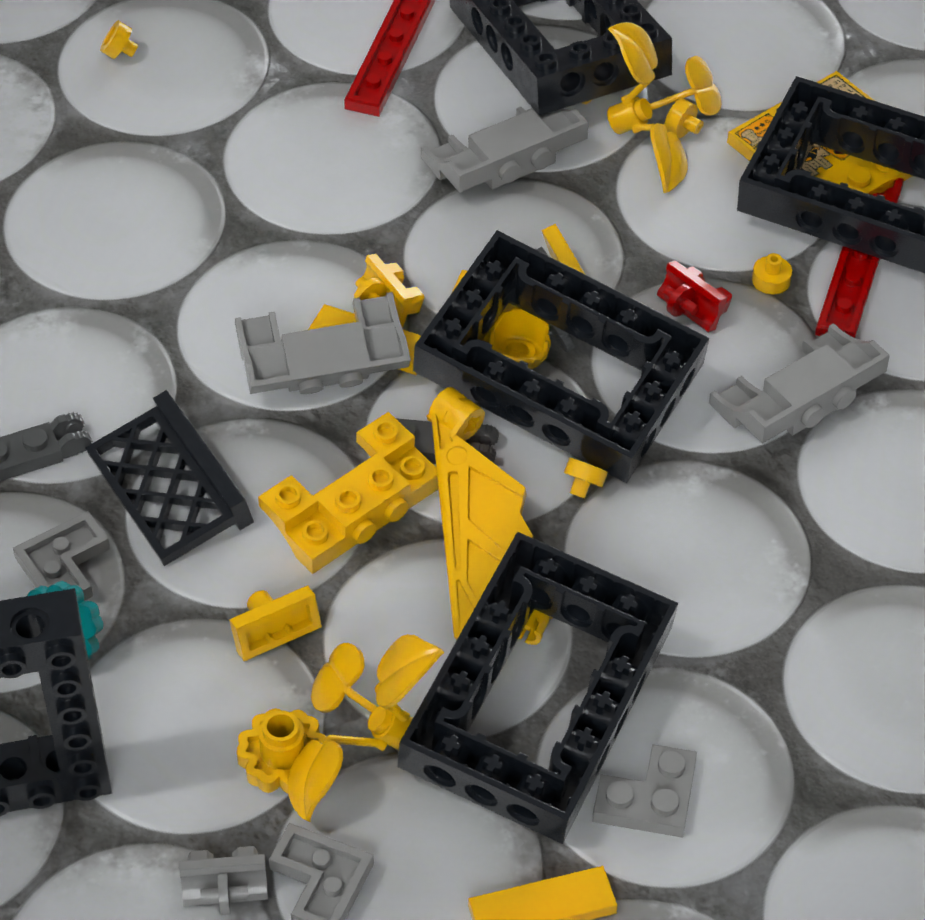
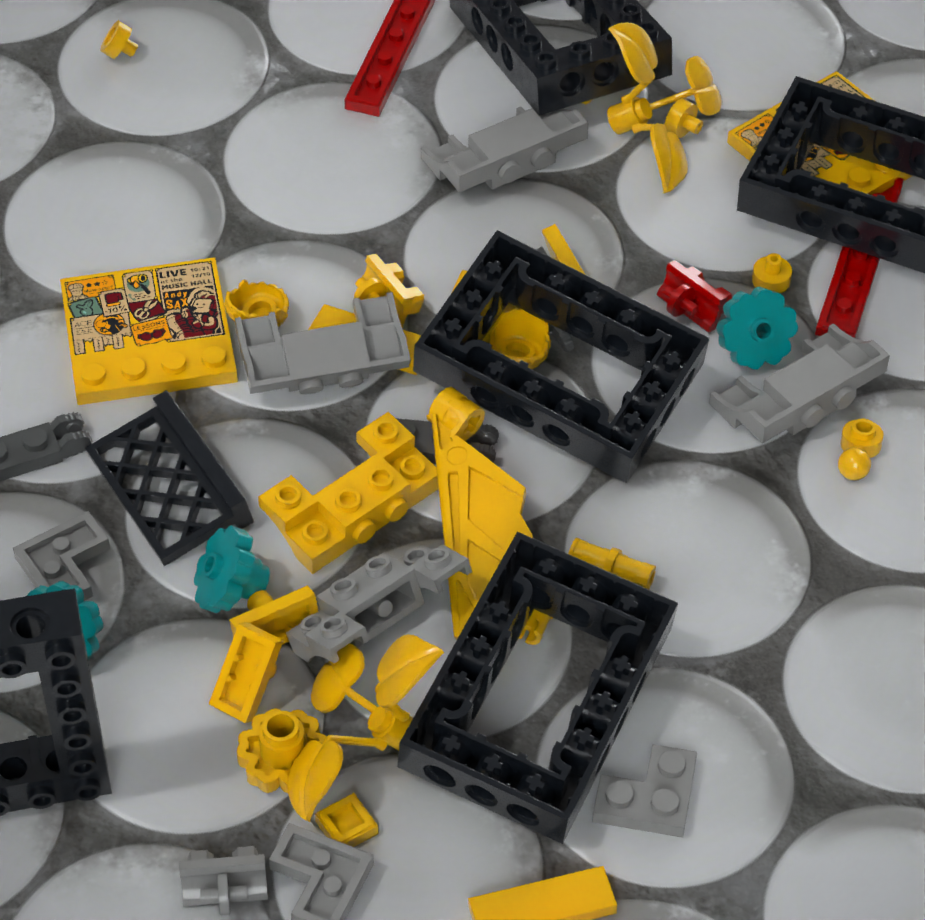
(147, 331): none -> plate
(228, 570): none -> teal plant
(246, 672): none -> yellow tile
(257, 301): none -> yellow hair
(347, 821): none -> yellow tile
(373, 600): none -> light grey bracket
(584, 476): yellow tile -> none
(614, 562): none -> yellow pin
(757, 328): none -> teal plant
(860, 442): none -> yellow plate

